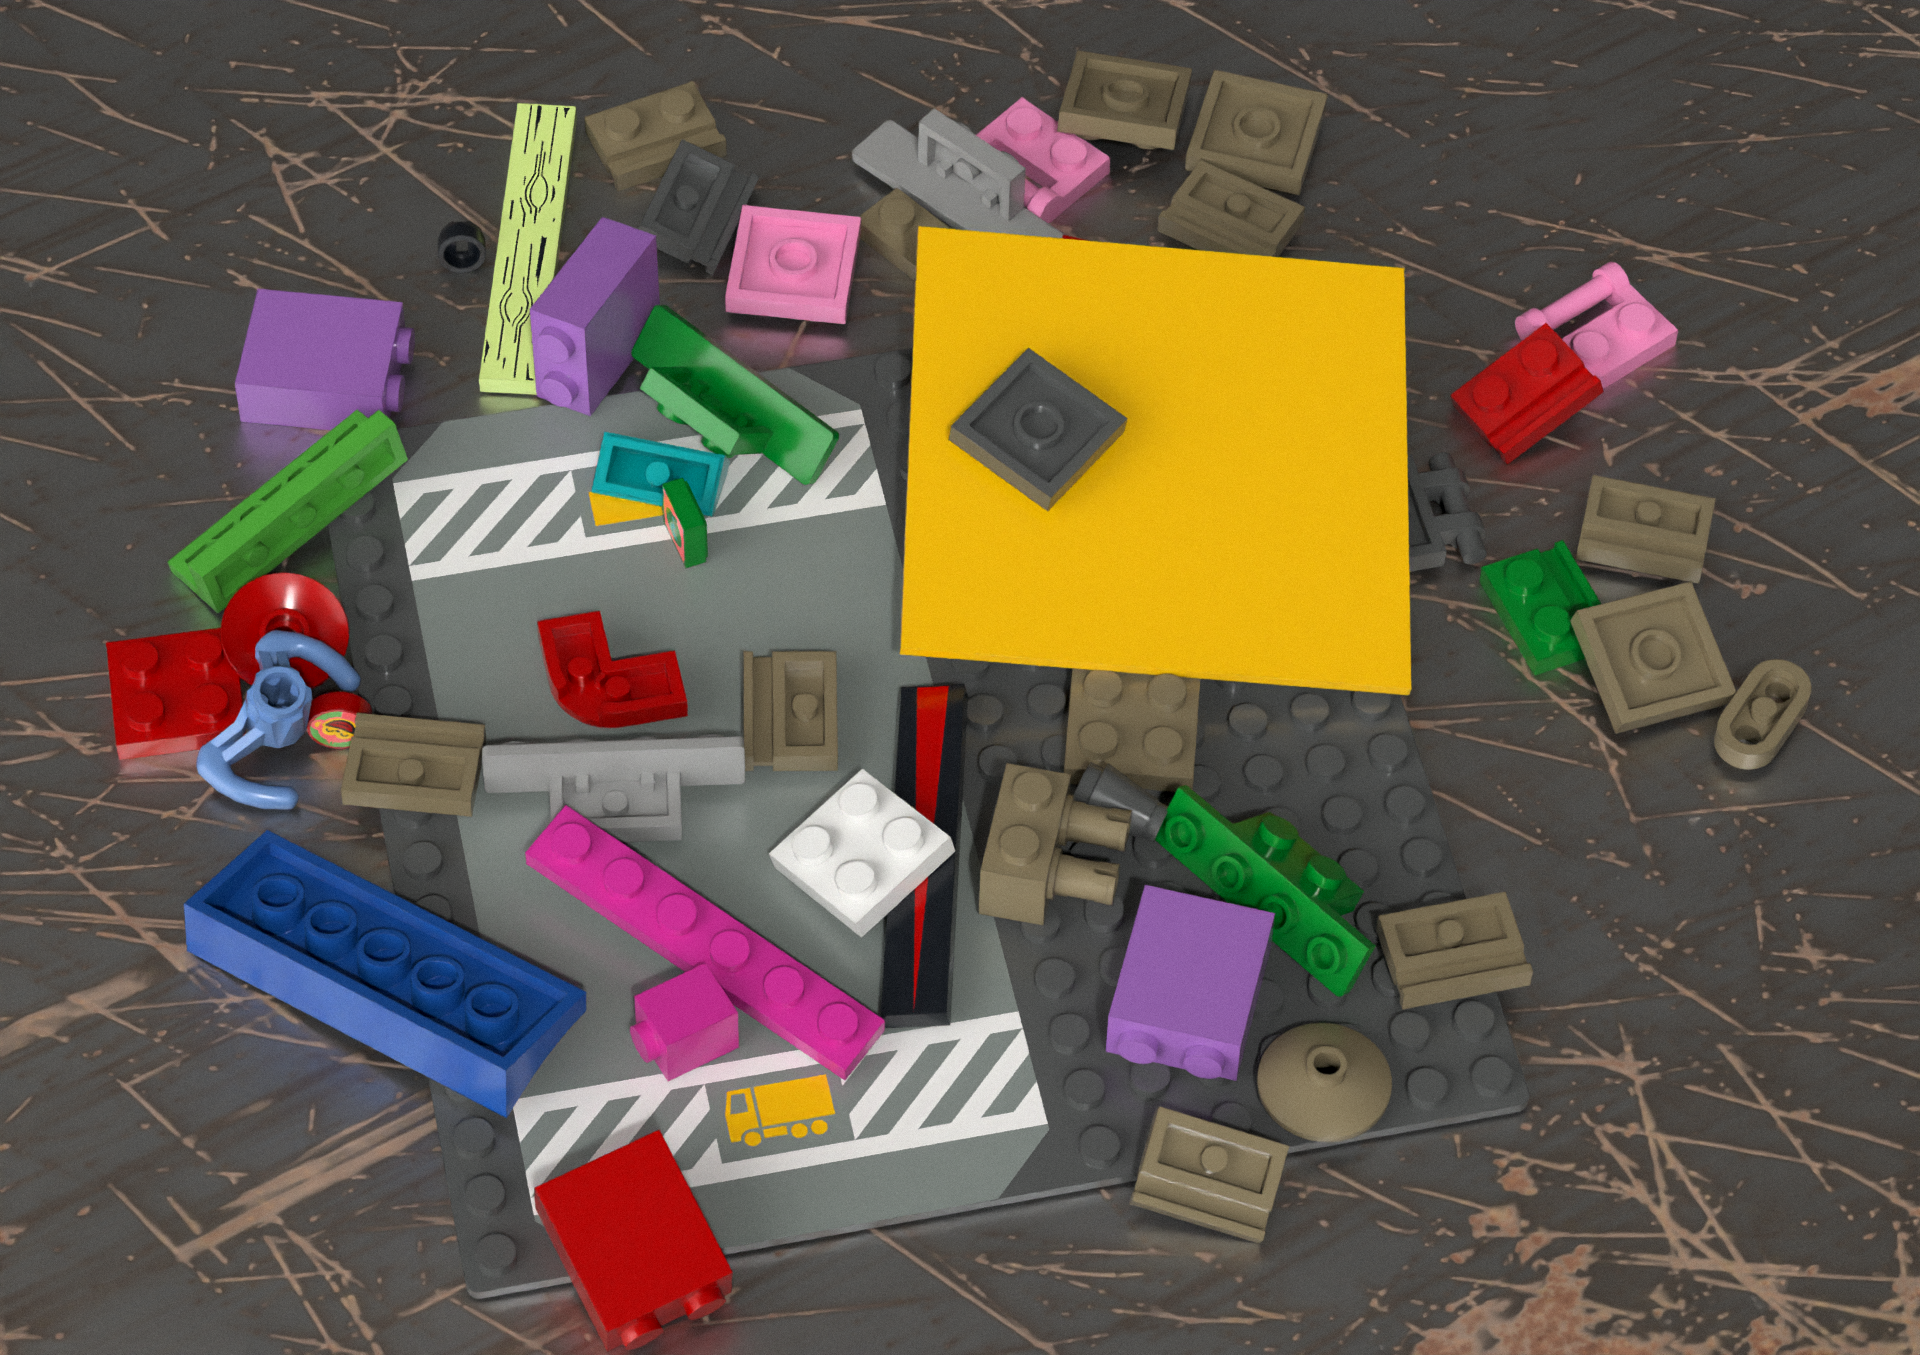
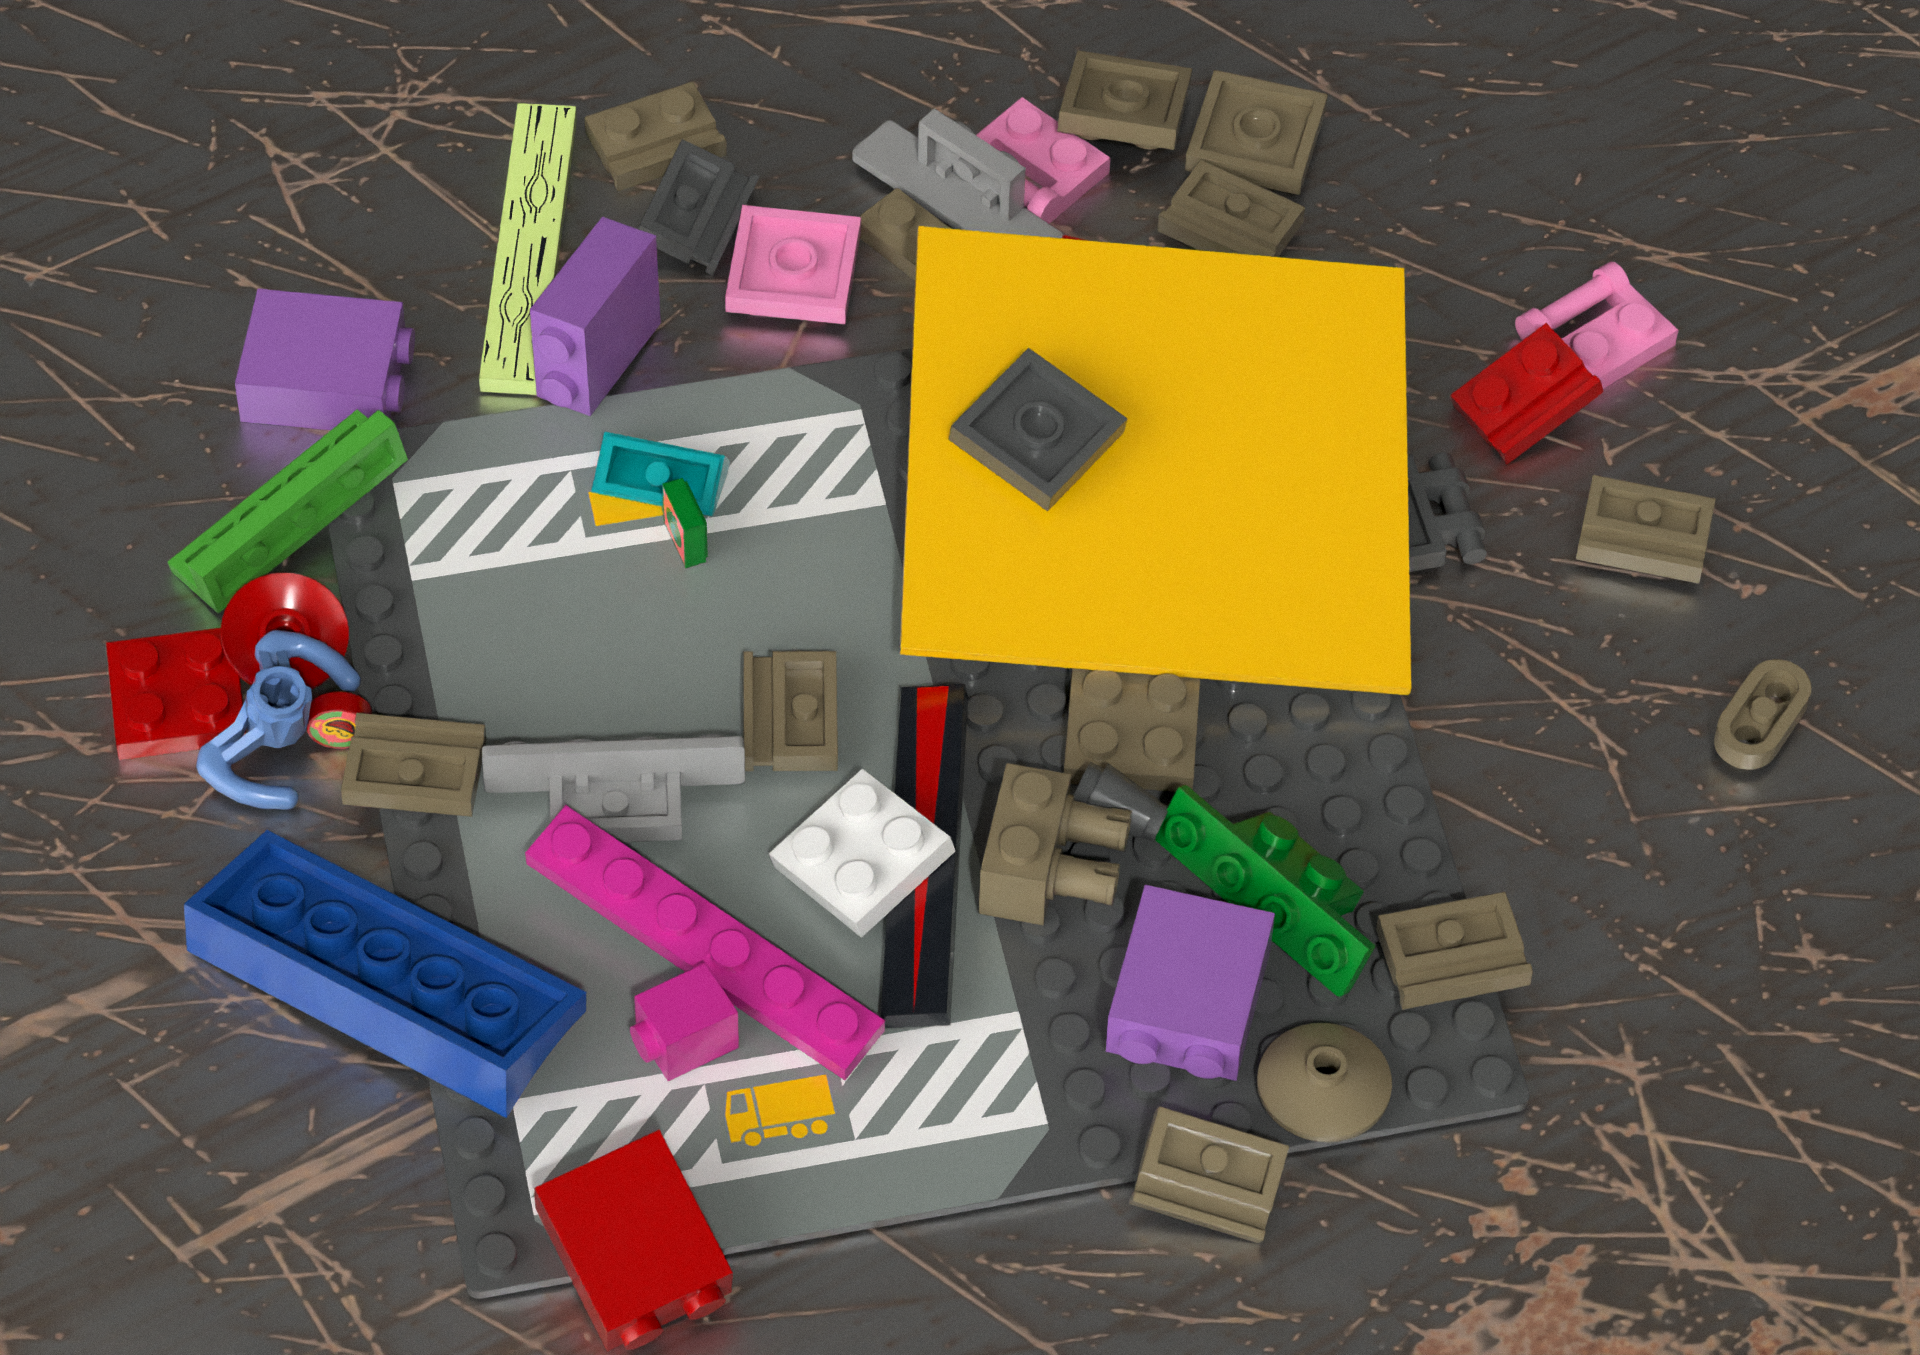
(461, 260): black hinge -> none
(605, 690): red plate -> none
(727, 399): green bracket -> none
(1536, 602): green plate -> none
(1653, 657): dark tan plate -> none

